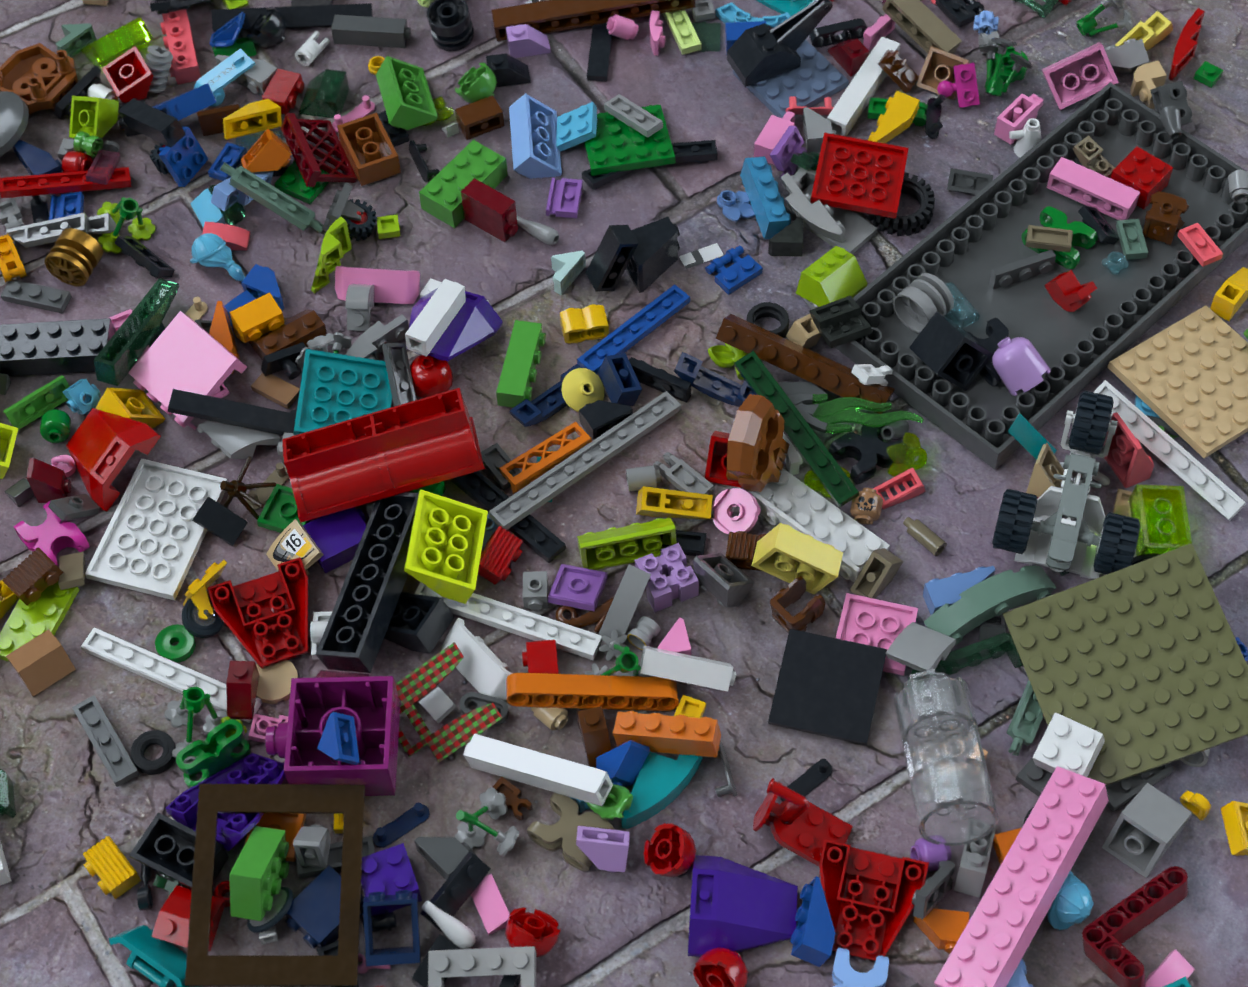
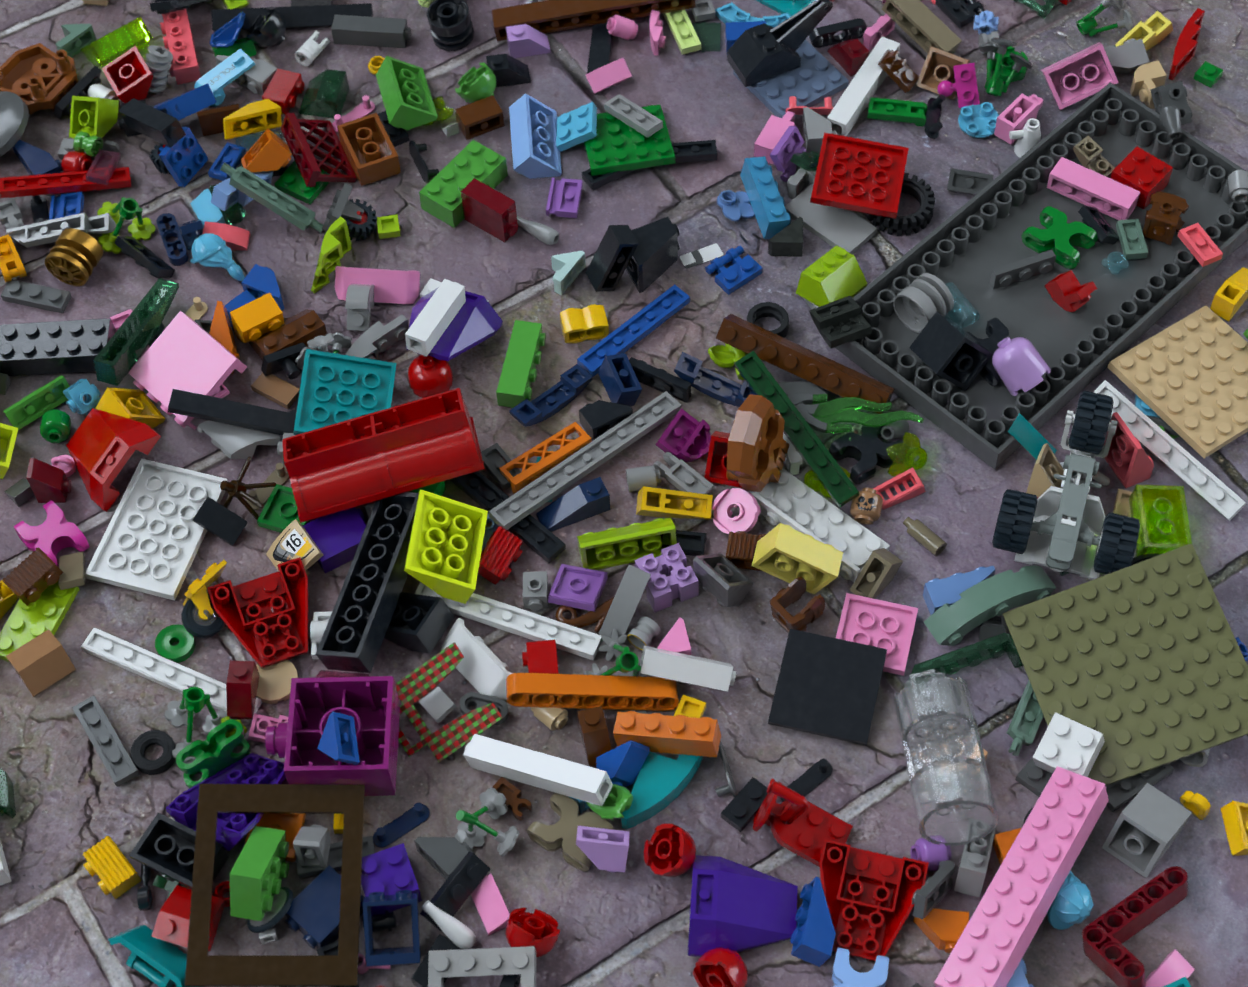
(74, 507): dark grey plate -> none
(171, 246): none -> dark blue beam
(191, 231): none -> dark blue slope
(399, 373): dark grey tile -> none
(574, 392): light yellow dish -> none
(576, 505): none -> dark blue slope
(608, 75): none -> bright pink slope
(685, 437): none -> magenta slope
(745, 804): none -> black plate
(804, 332): tan brick -> none
(813, 214): light grey slope -> none
(868, 374): white plate -> none
(897, 118): yellow slope -> none
(920, 647): light grey slope -> none
(978, 120): none -> medium azure dish
(1049, 238): dark tan tile -> none

